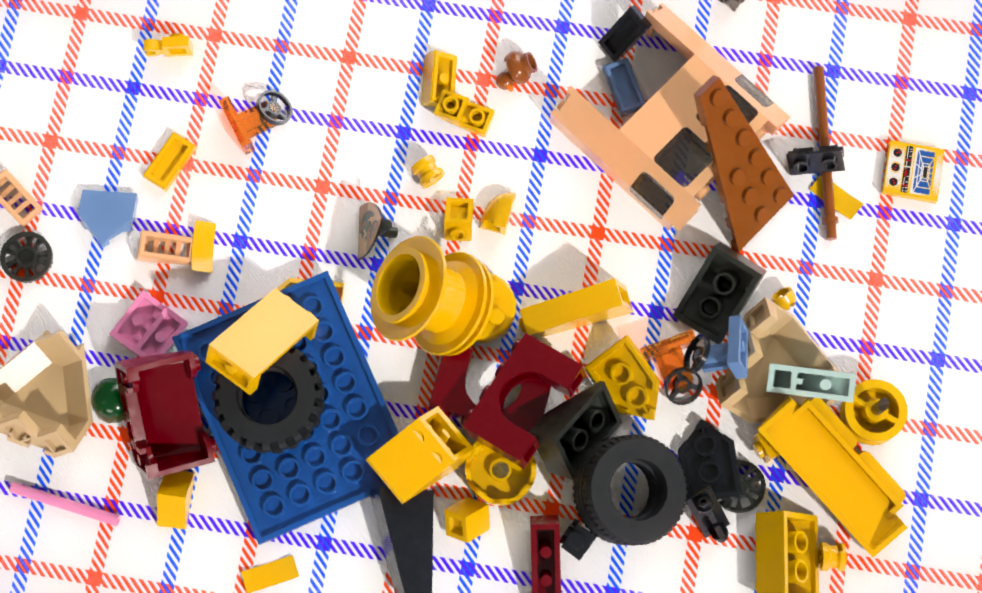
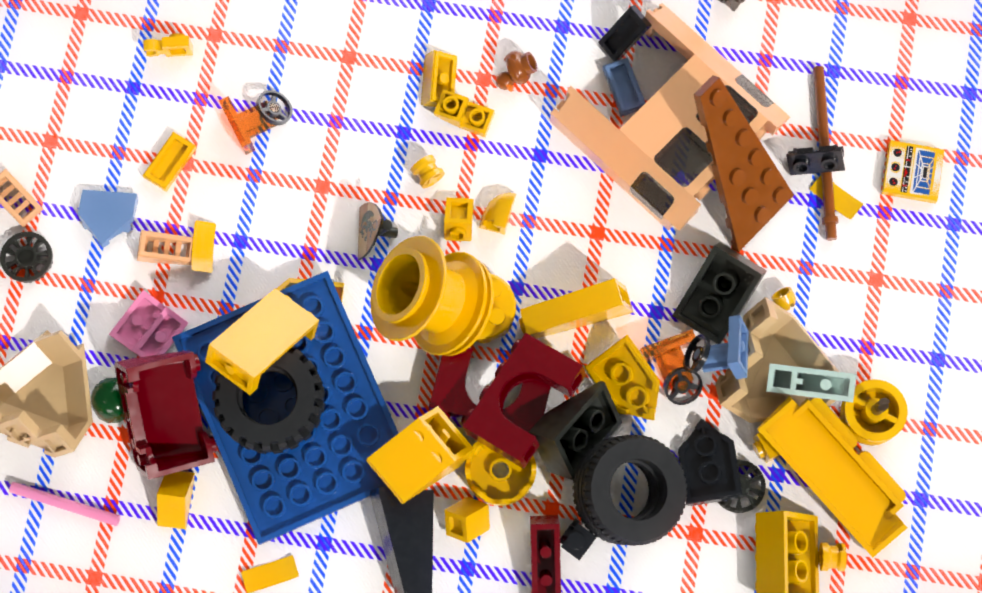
(709, 514): black hinge -> none

